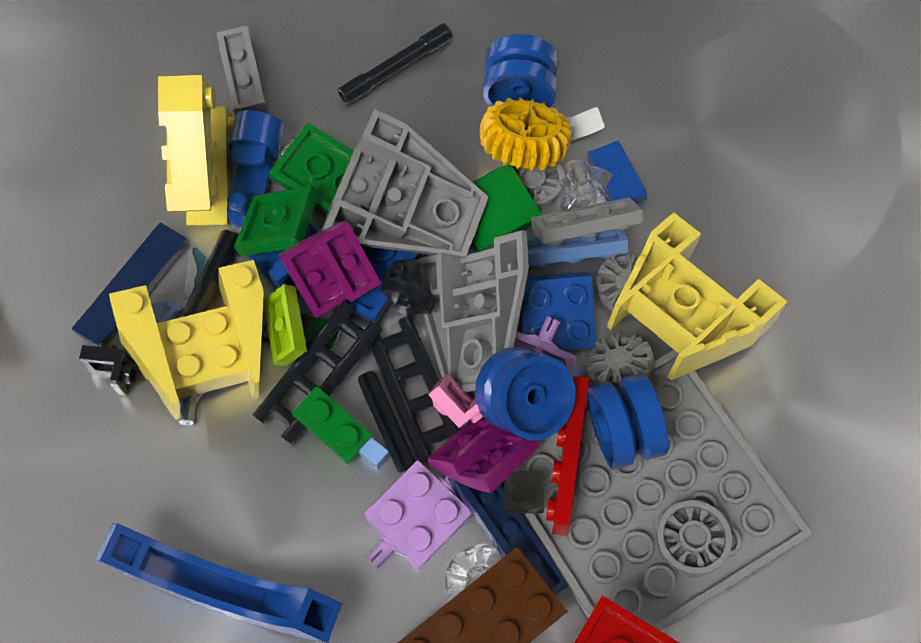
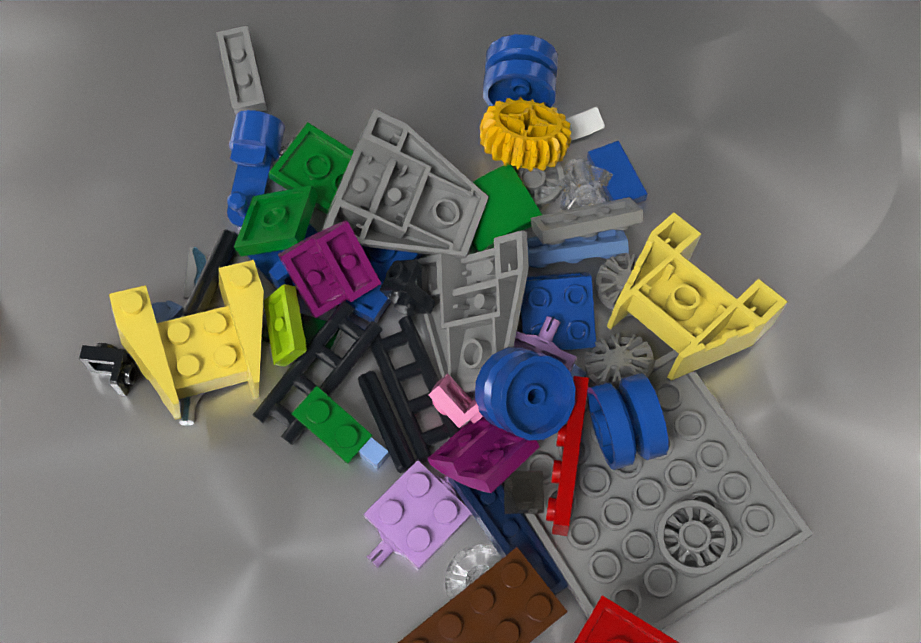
(143, 268): dark blue tile -> none
(195, 149): light yellow wedge -> none
(217, 588): blue arch -> none
(365, 82): black piece -> none

